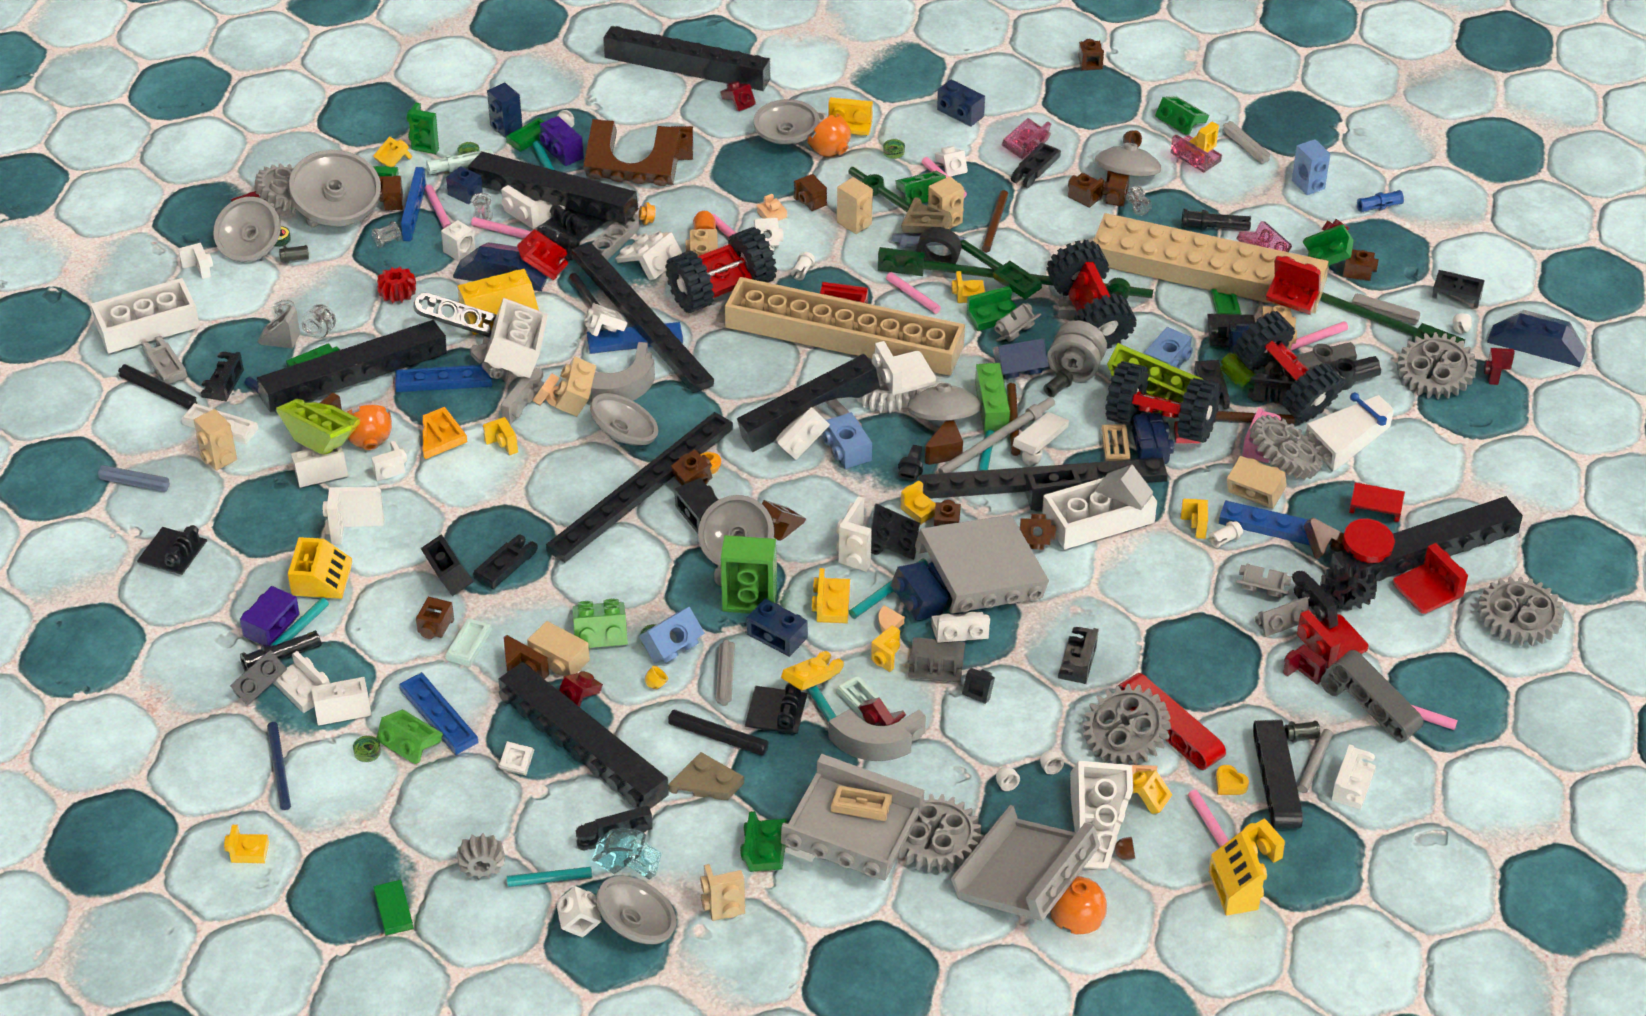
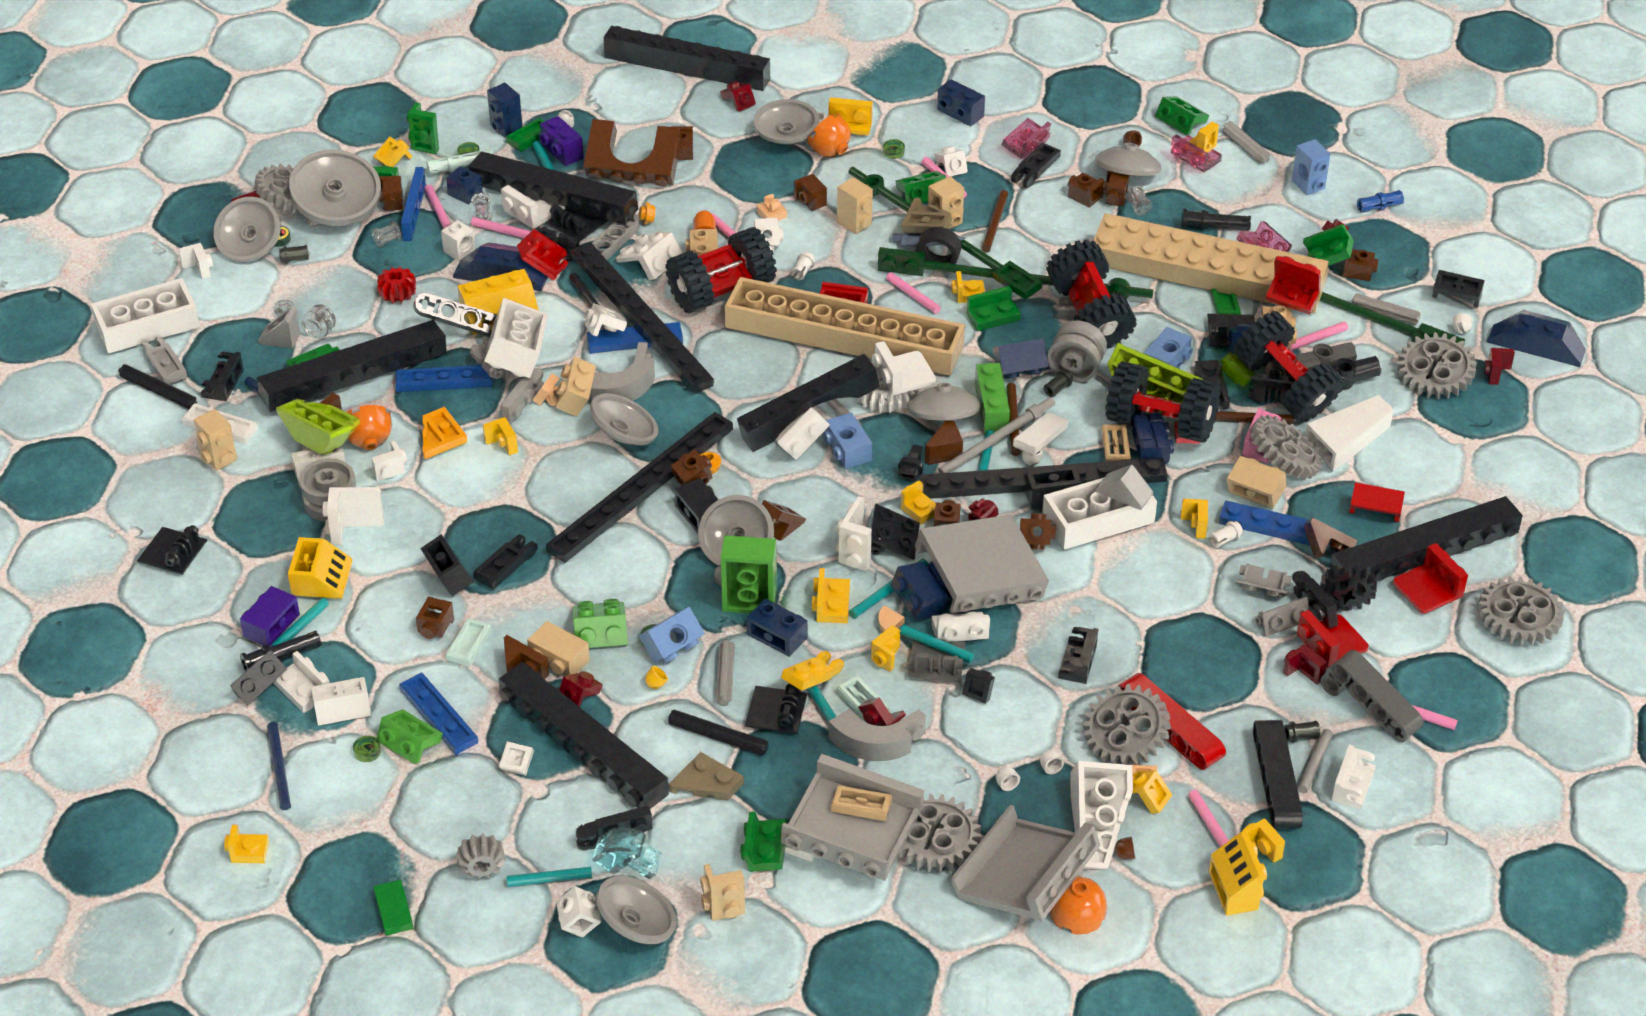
(134, 478): sand blue axle -> none
(317, 480): none -> light grey wheel
(936, 643): none -> teal bar
(982, 509): none -> dark red gear
(1023, 320): light grey hinge -> none
(1090, 48): reddish brown brick -> none
(1230, 781): yellow tile -> none
(1368, 540): red tile -> none
(1381, 420): blue hinge -> none

